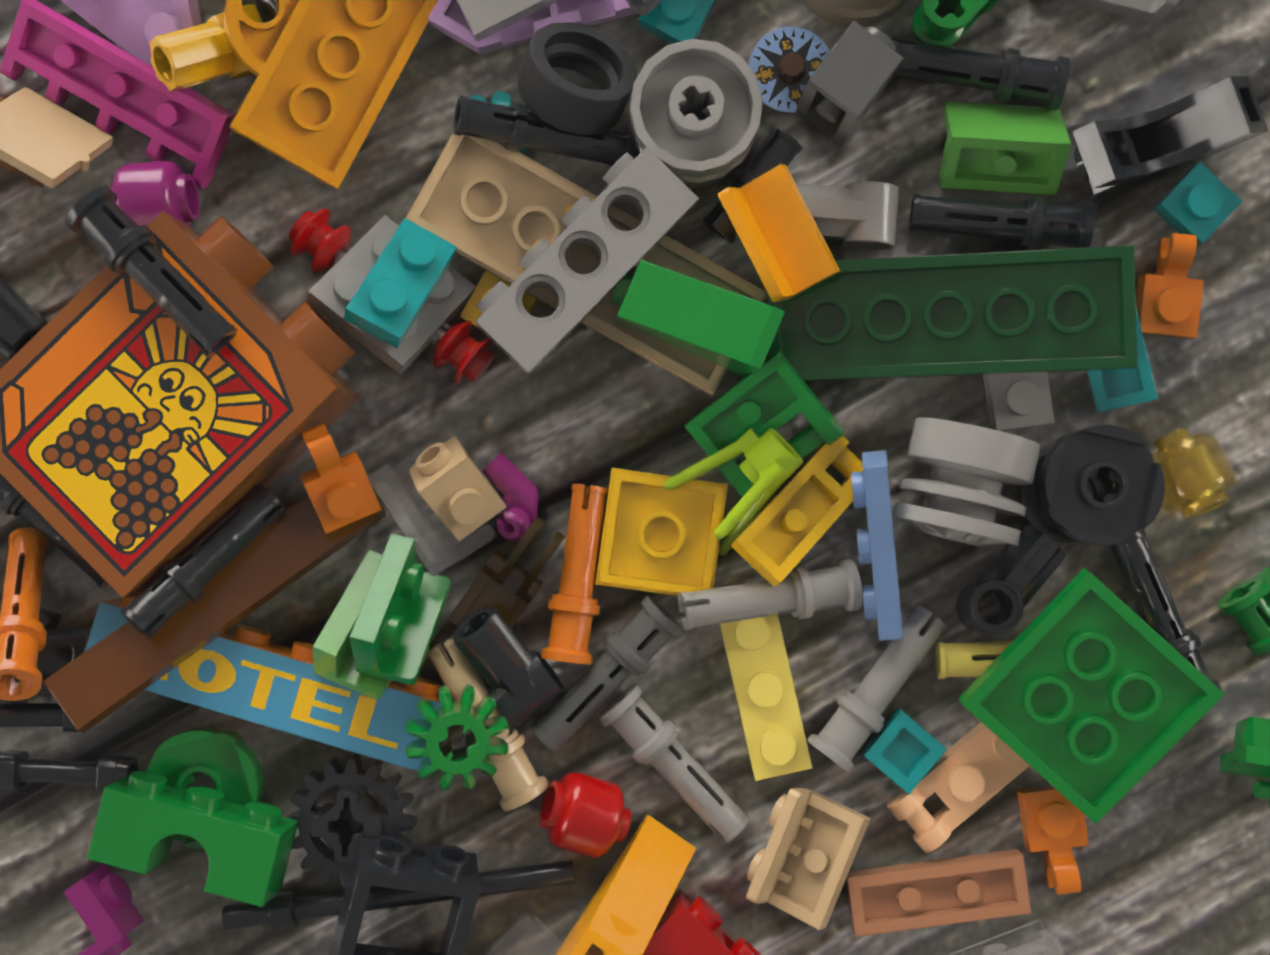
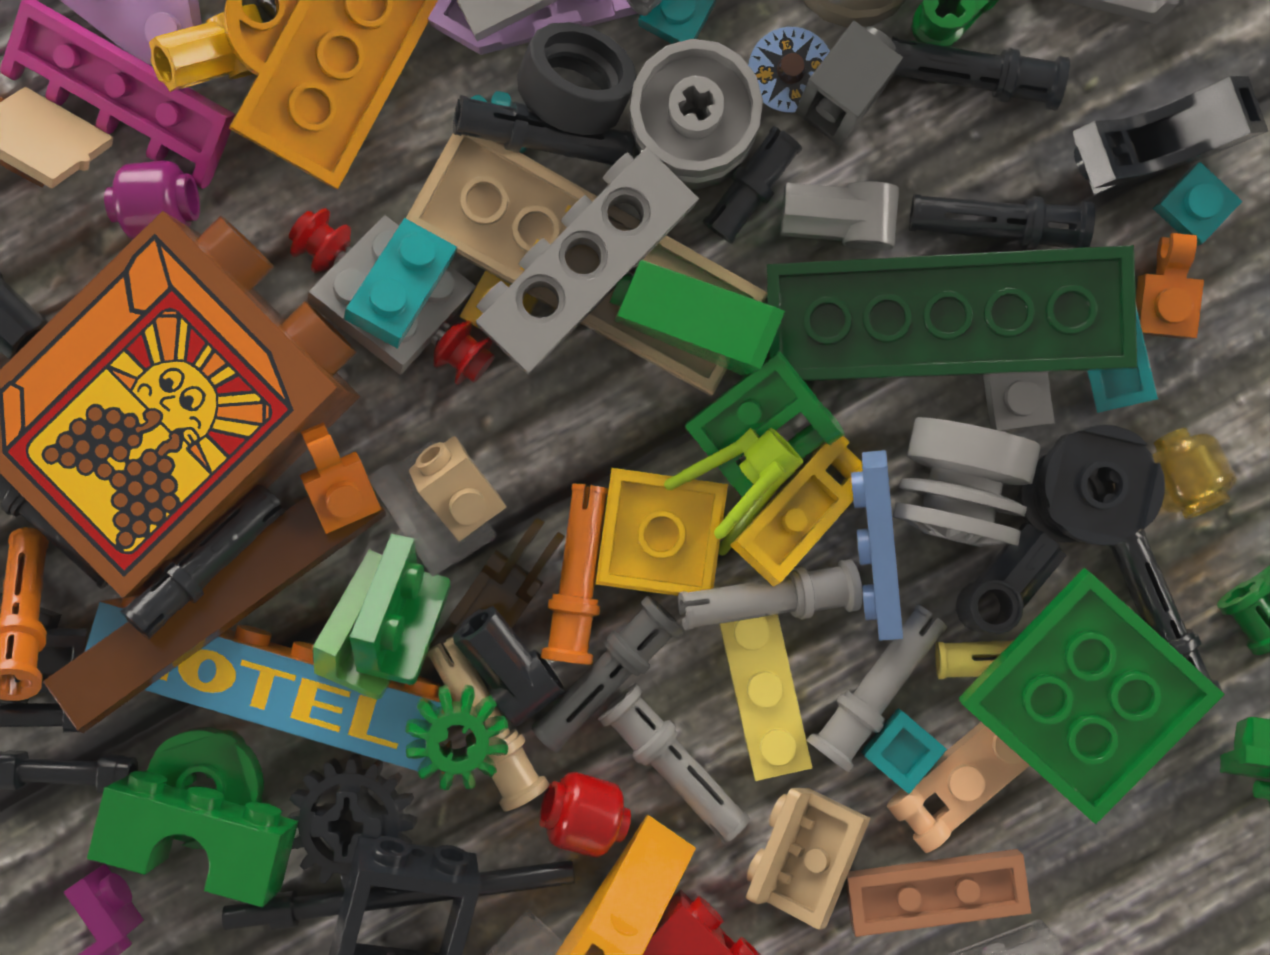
(134, 252): black pin -> none
(518, 495): magenta arm -> none
(779, 234): light orange panel -> none
(1003, 148): bright green panel -> none
(1055, 827): orange plate -> none

